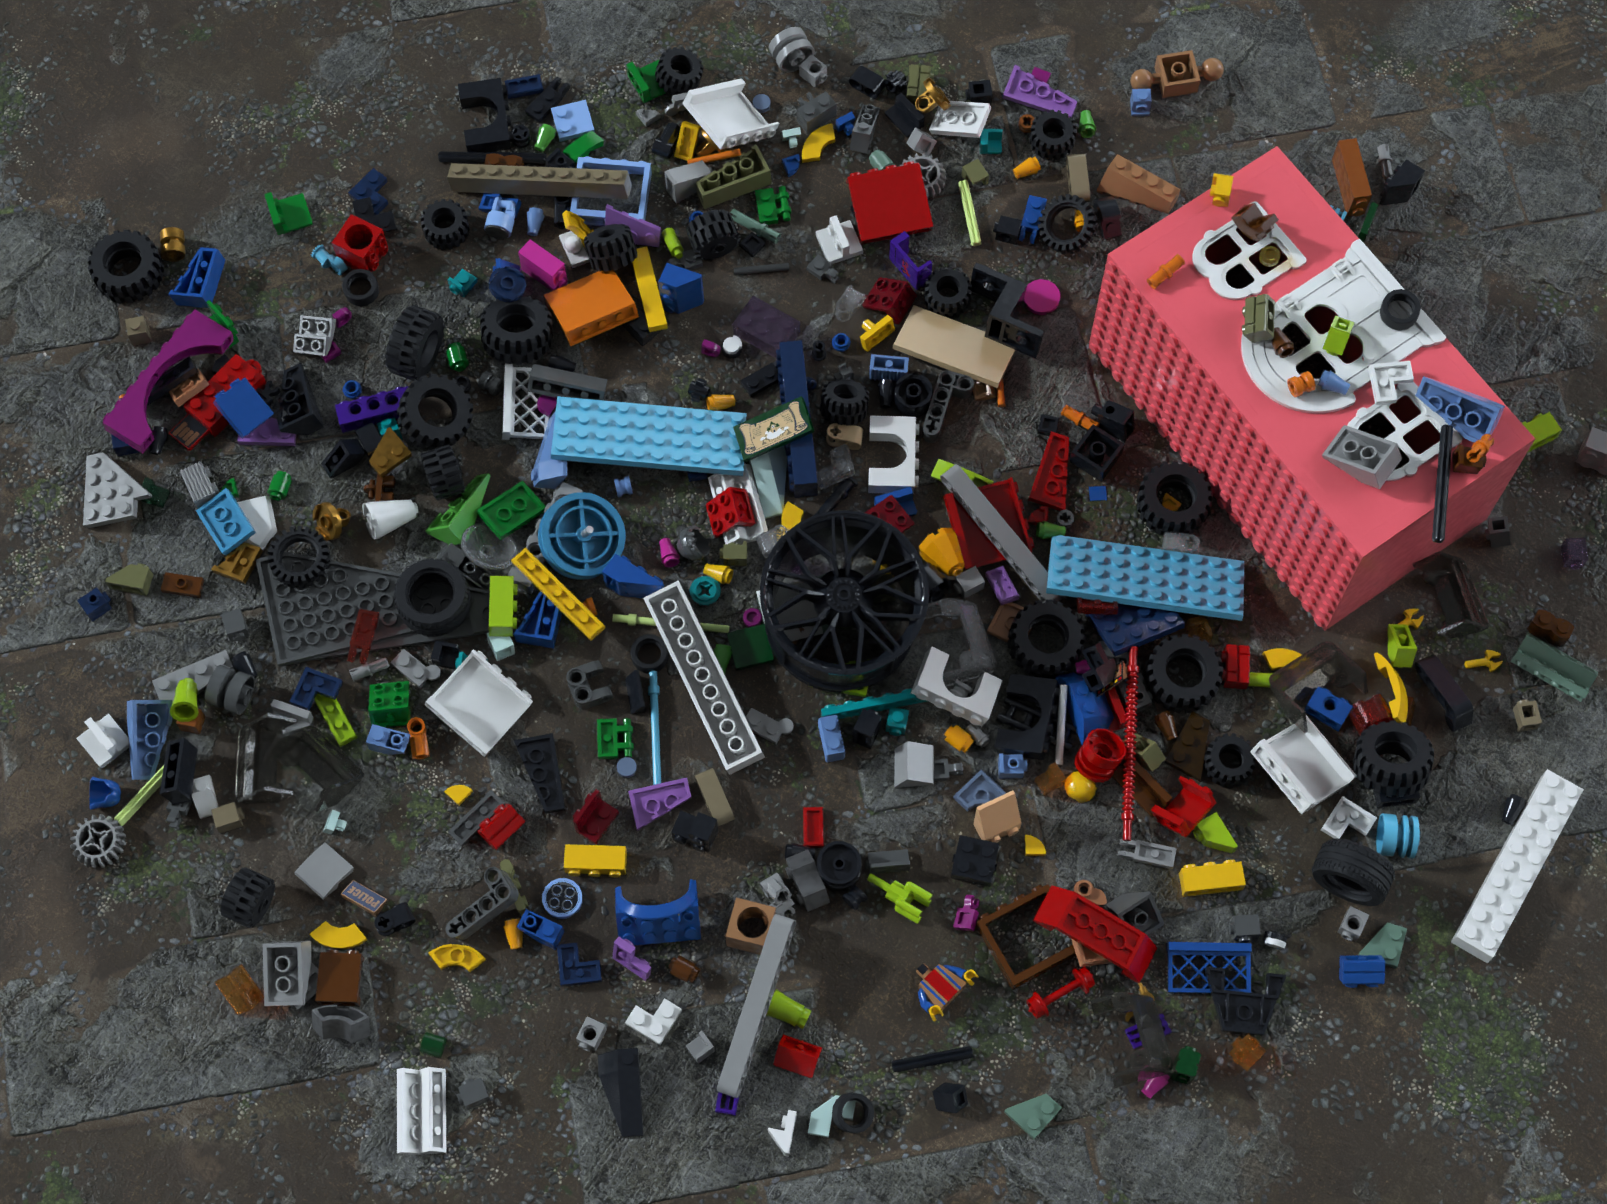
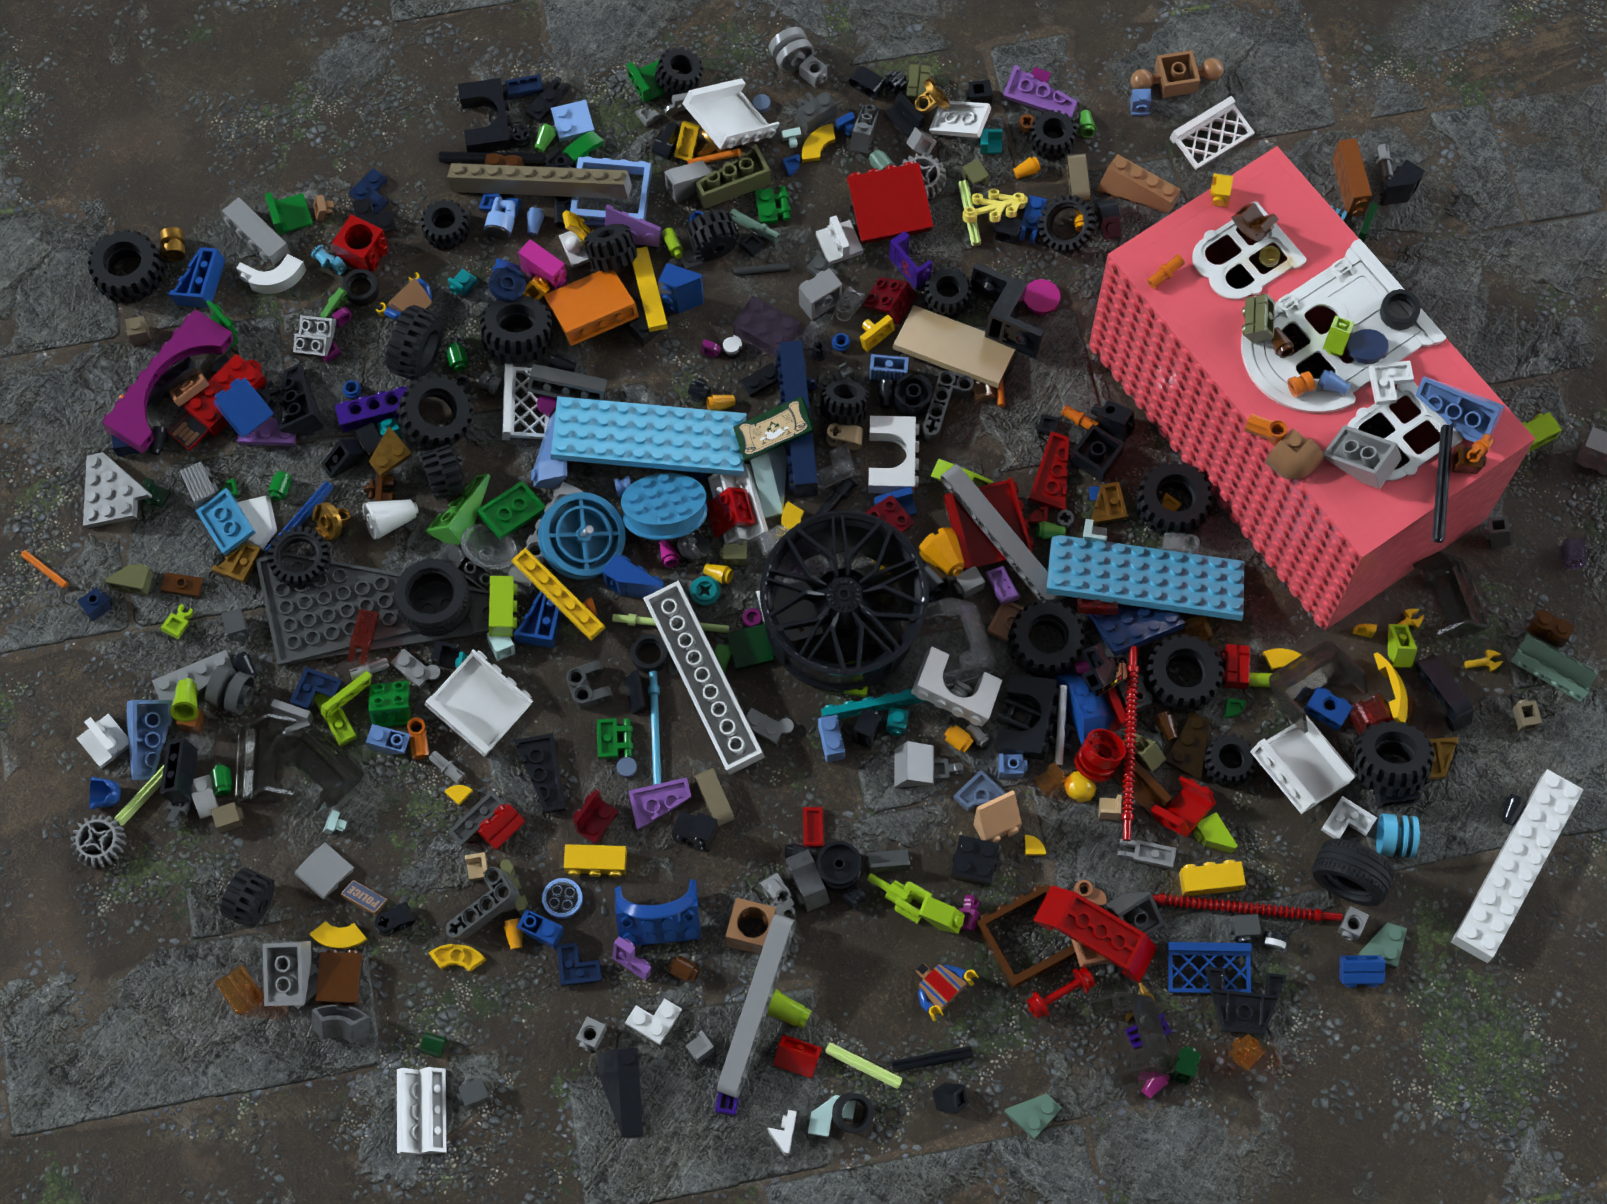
(44, 569): none -> orange bar
(176, 624): none -> lime plate
(221, 780): none -> green brick
(255, 231): none -> light grey brick
(276, 280): none -> white arch
(304, 513): none -> blue axle
(322, 207): none -> medium nougat tile
(336, 302): none -> bright green plate
(346, 694): none -> lime tile
(414, 293): none -> medium nougat torso
(447, 767): none -> light grey axle
(476, 866): none -> tan panel
(536, 287): none -> light orange brick
(664, 506): none -> dark azure wheel
(820, 293): none -> light grey brick
(863, 1065): none -> yellowish green axle
(941, 915): none -> lime slope
(1014, 202): none -> light yellow plant
(1094, 533): none -> light aqua panel
(1109, 504): none -> pearl gold wing
(1110, 808): none -> tan panel
(1200, 123): none -> white fence
(1233, 707): none -> green tile
(1264, 428): none -> orange piece
(1295, 456): none -> medium nougat brick
(1316, 915): none -> red hose
(1365, 630): none -> yellow tile
(1367, 346): none -> dark blue tile
(1443, 755): none -> pearl gold wing

